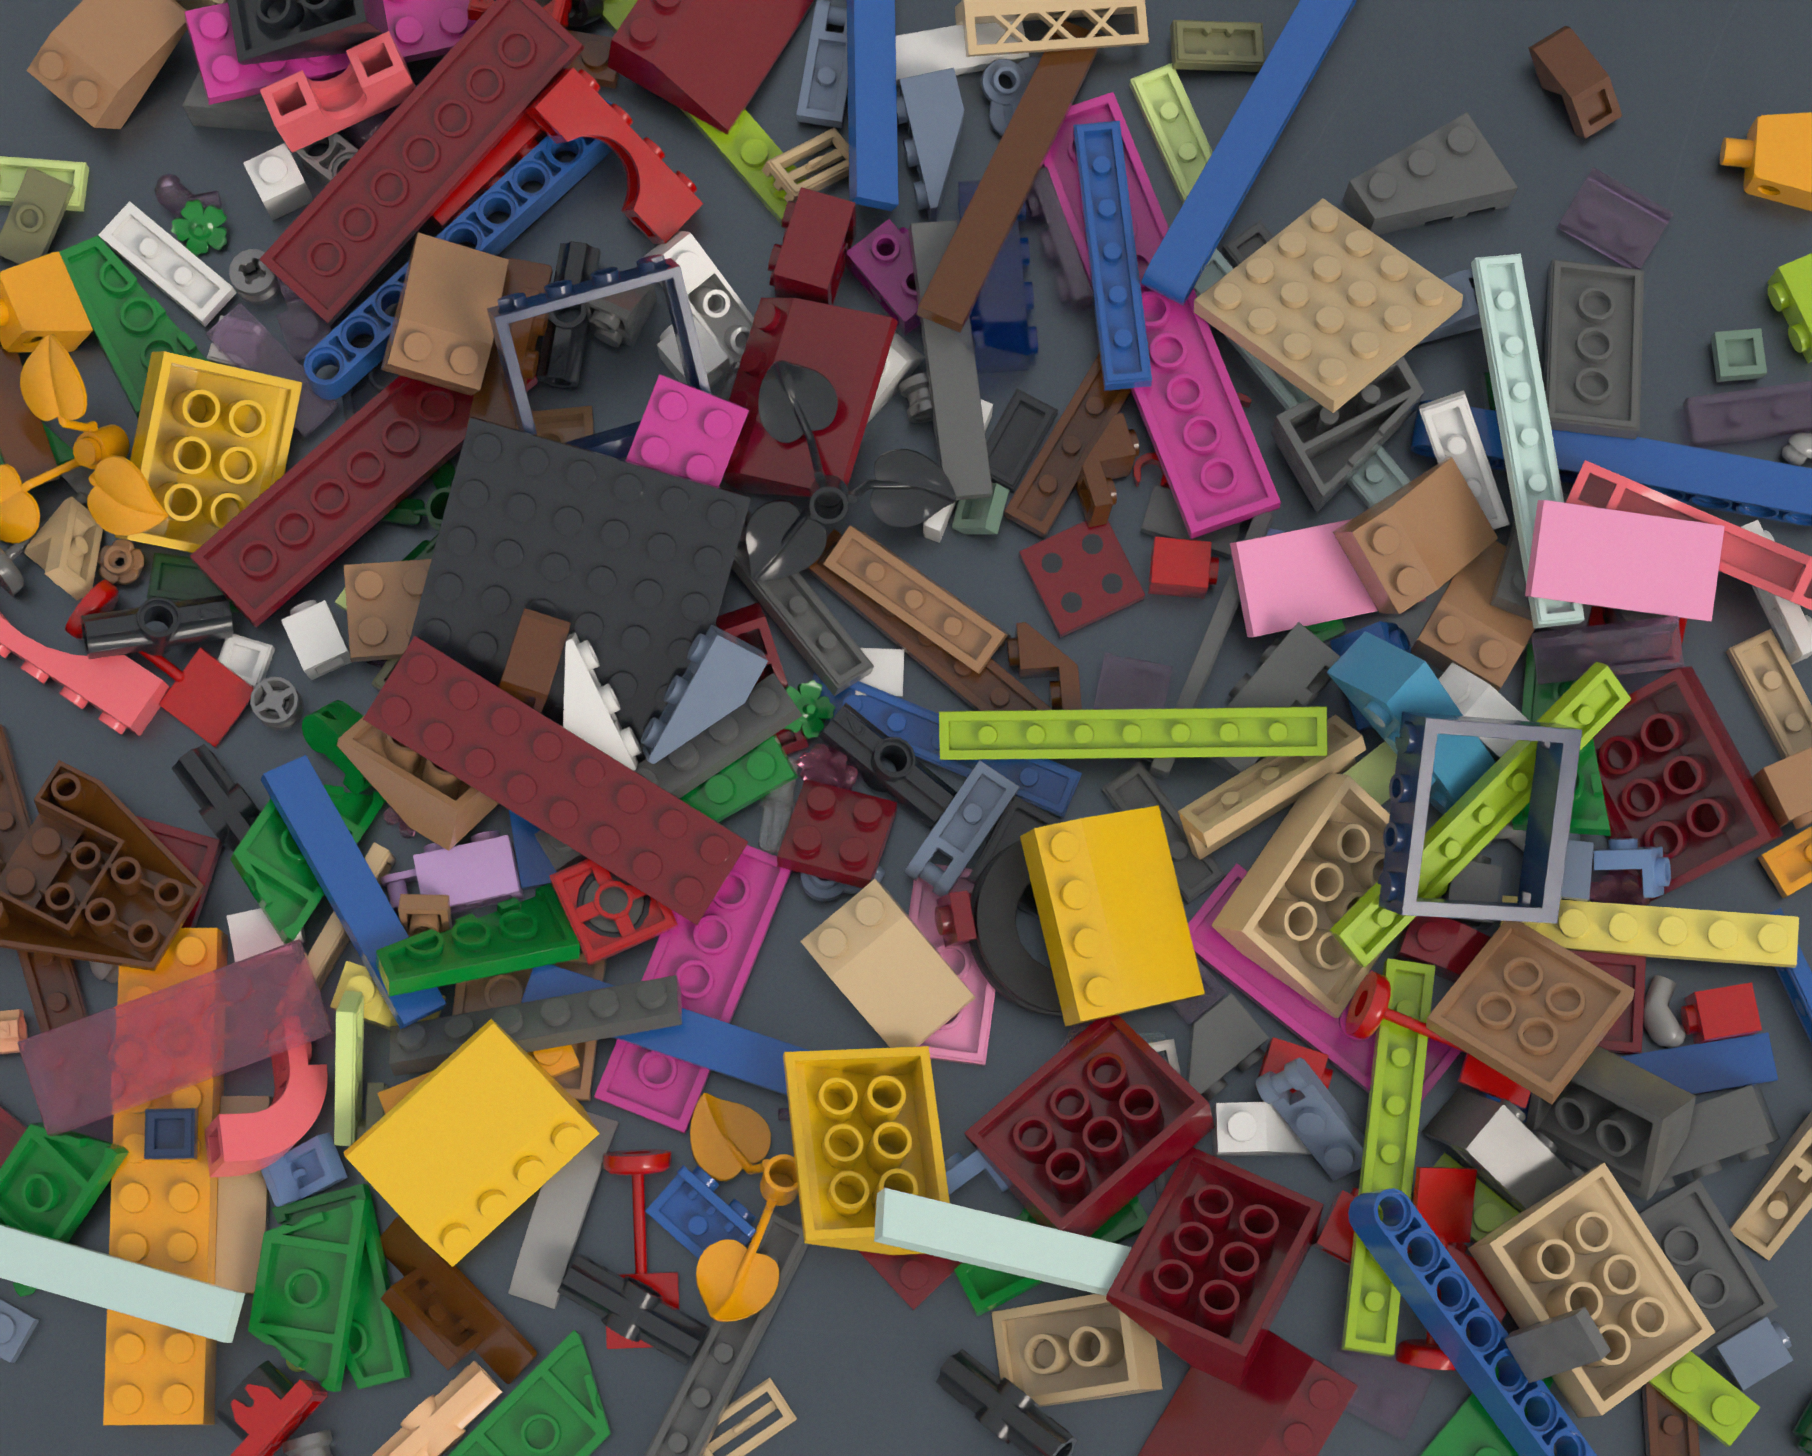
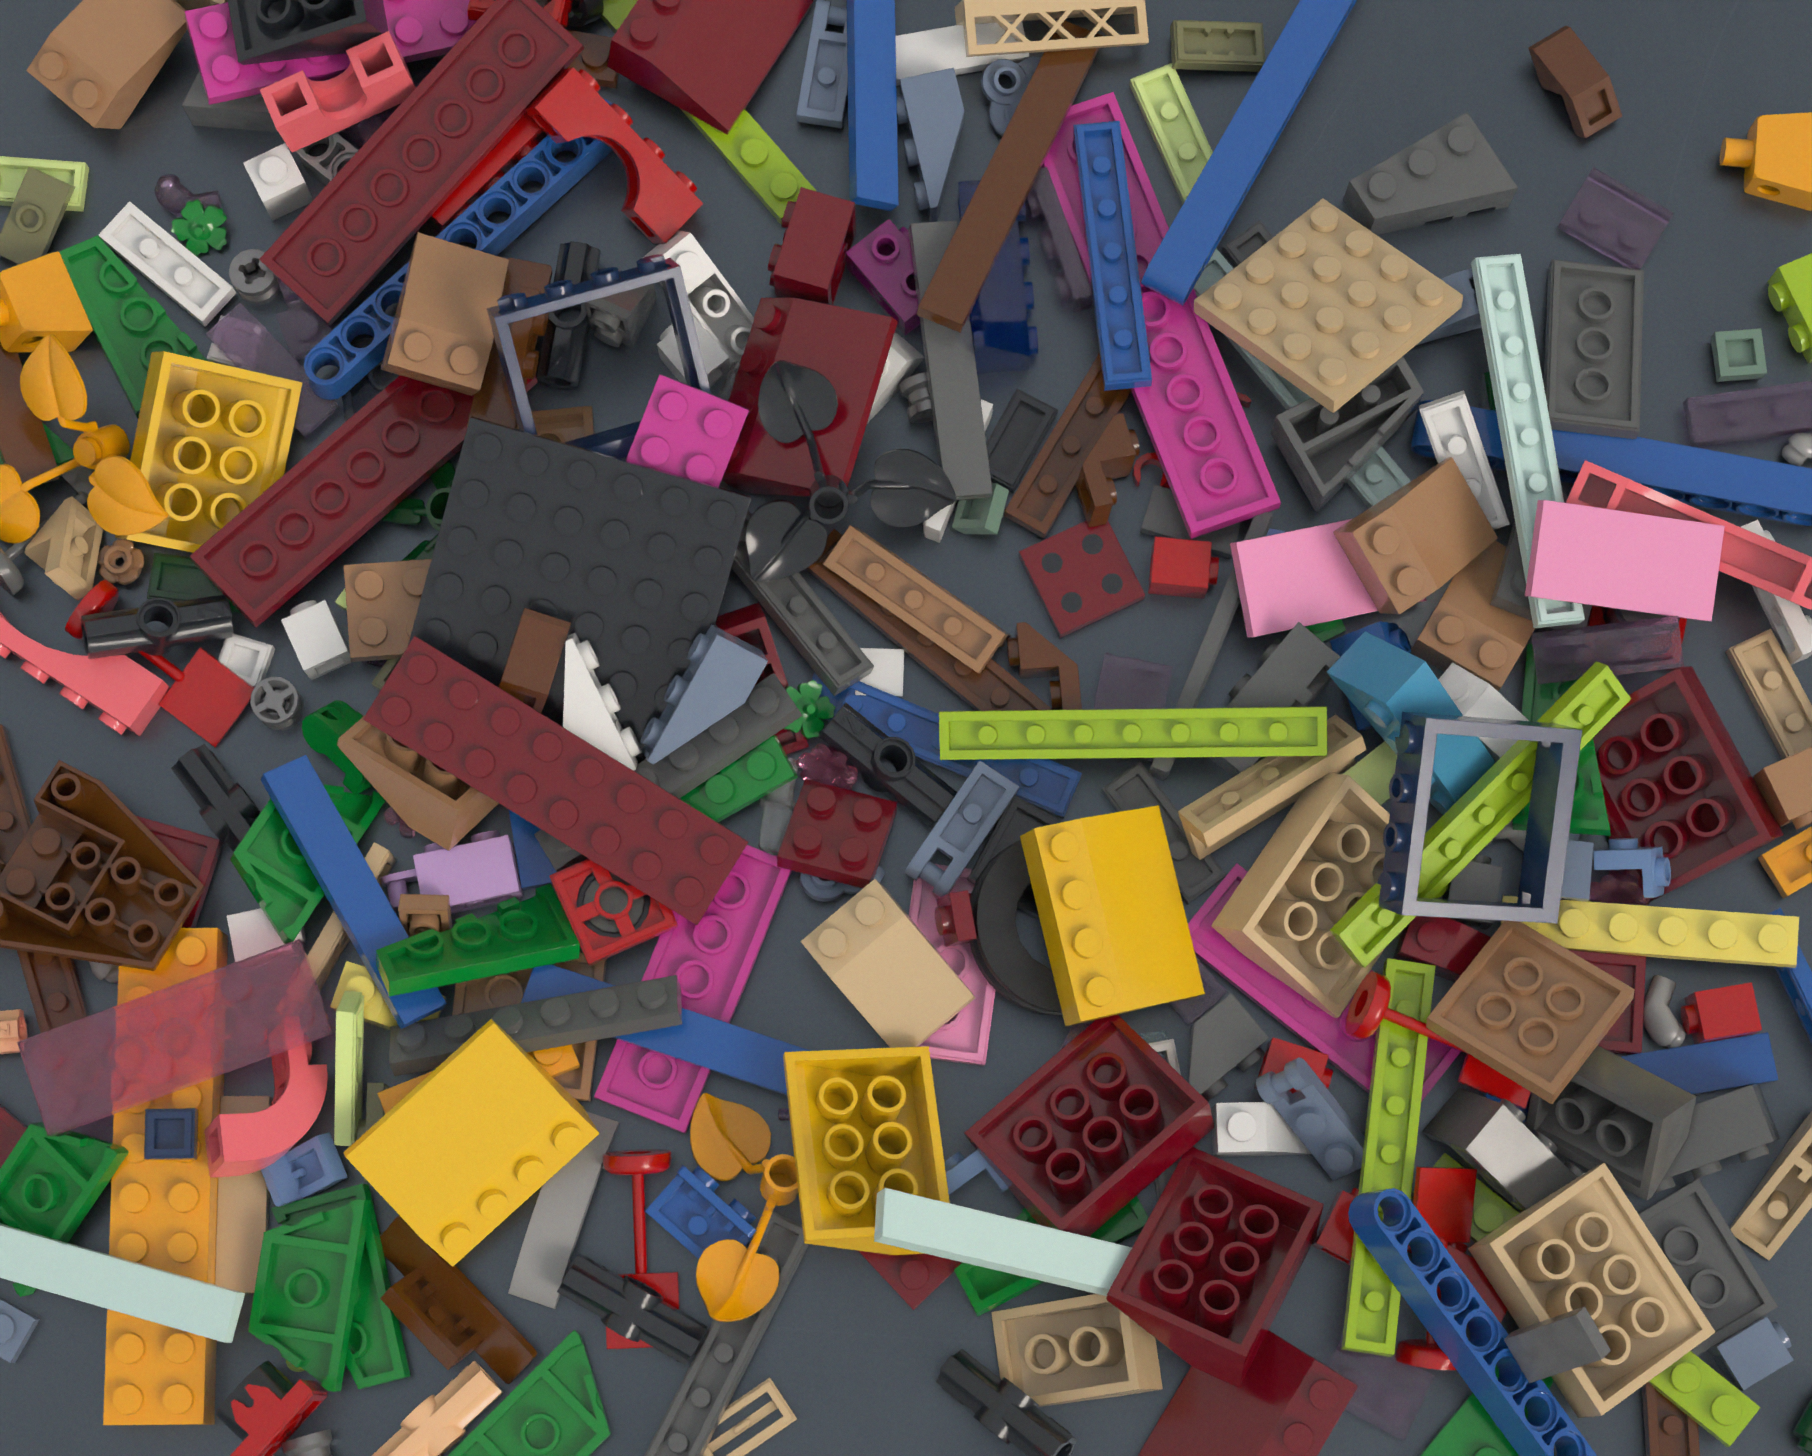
(787, 181): tan tile -> none

